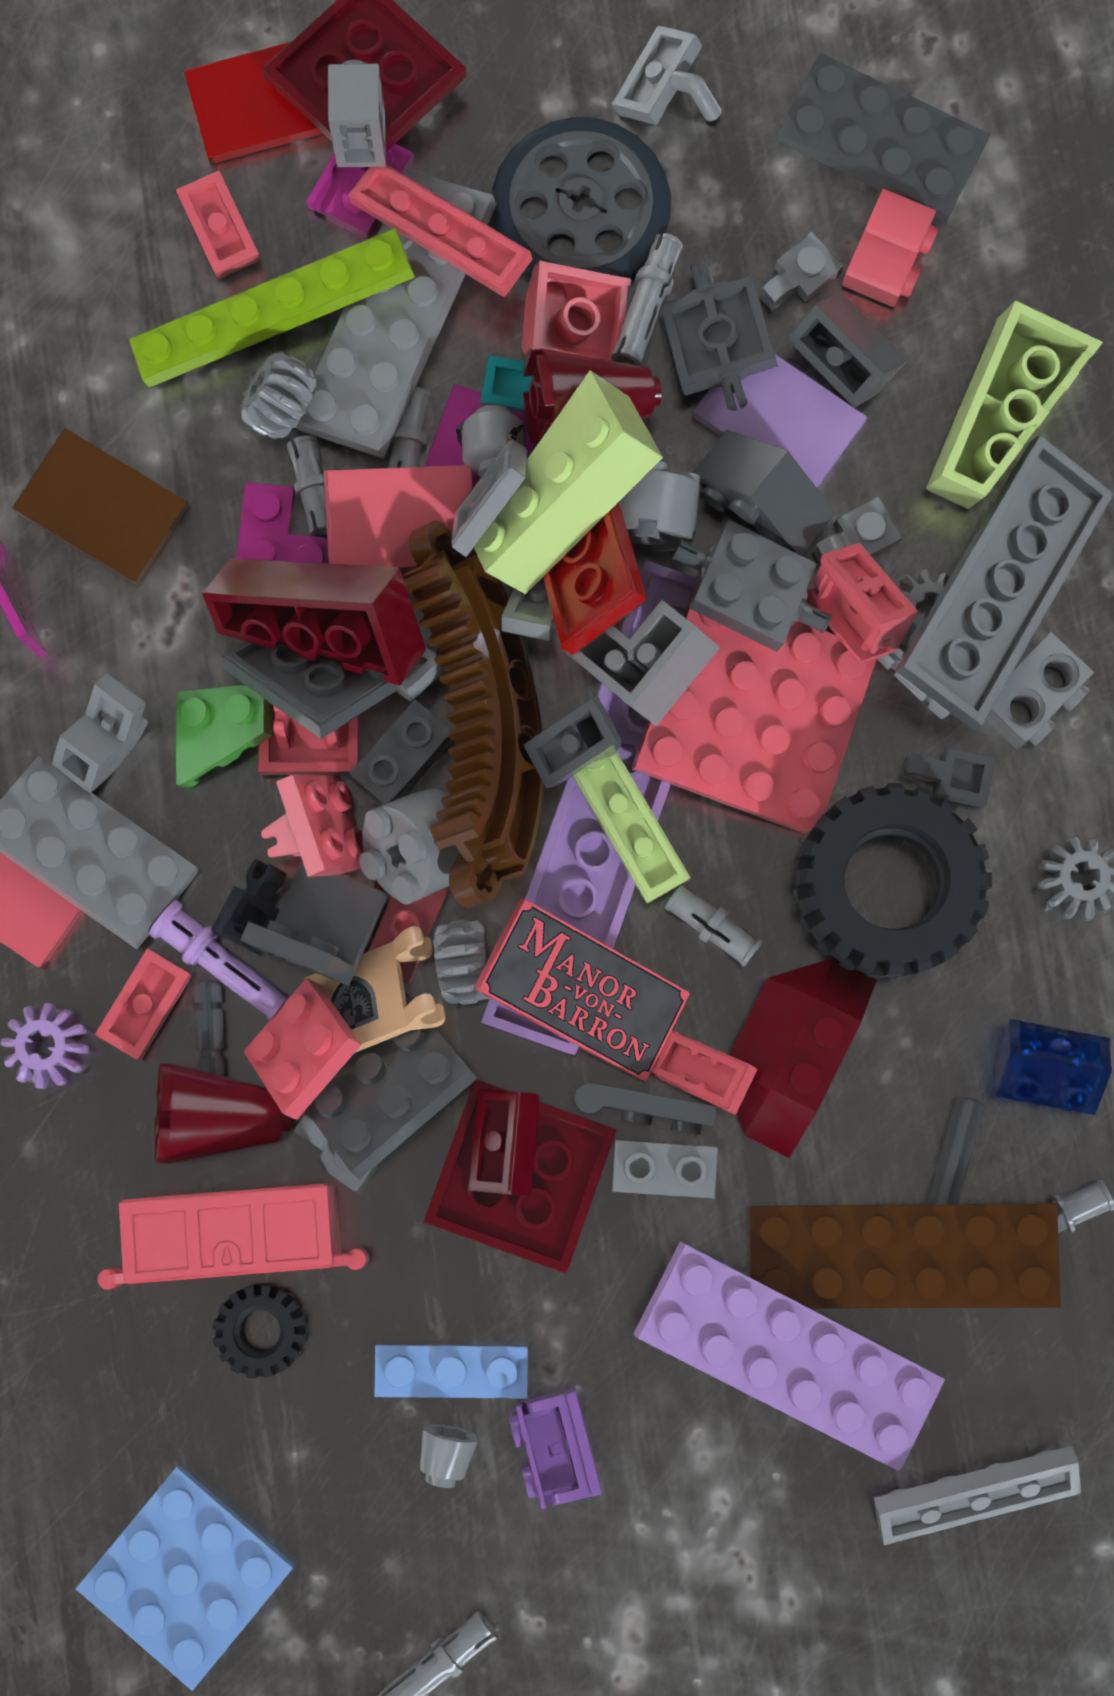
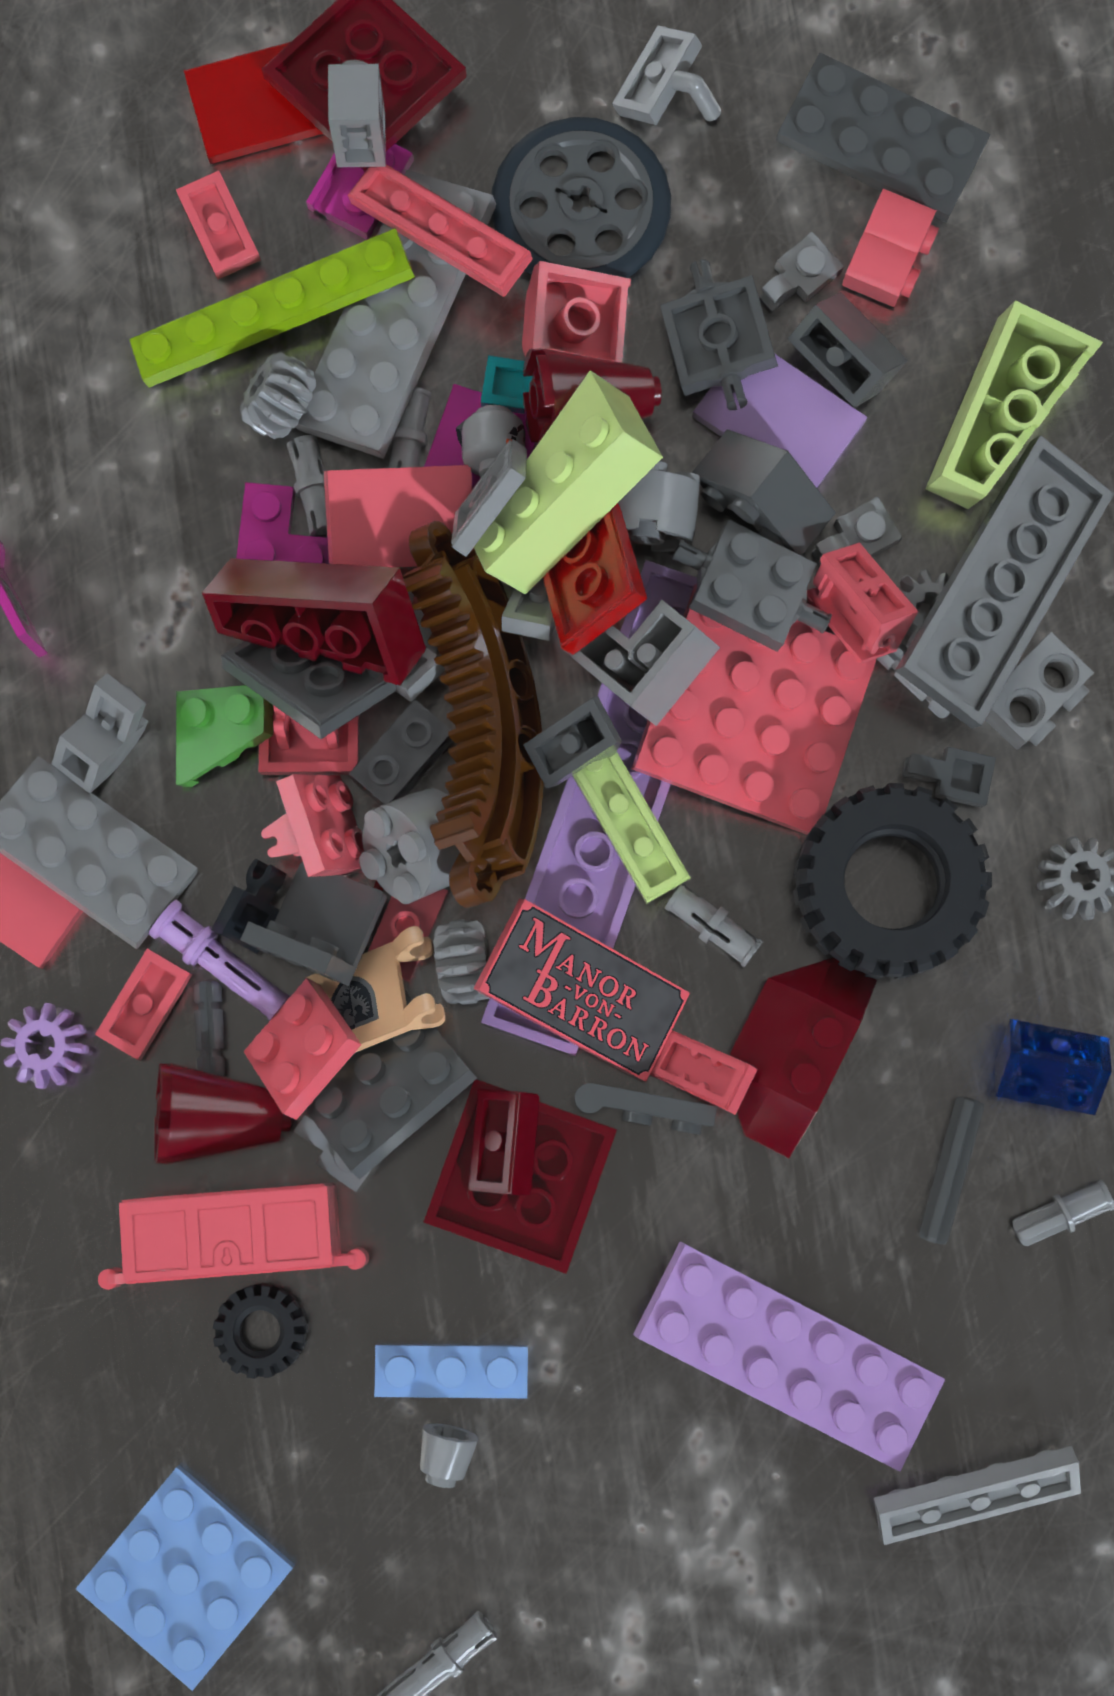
(101, 506): reddish brown tile -> none
(557, 1448): medium lavender hinge -> none
(652, 287): light grey pin -> none
(664, 1169): light grey brick -> none
(909, 1255): reddish brown plate -> none

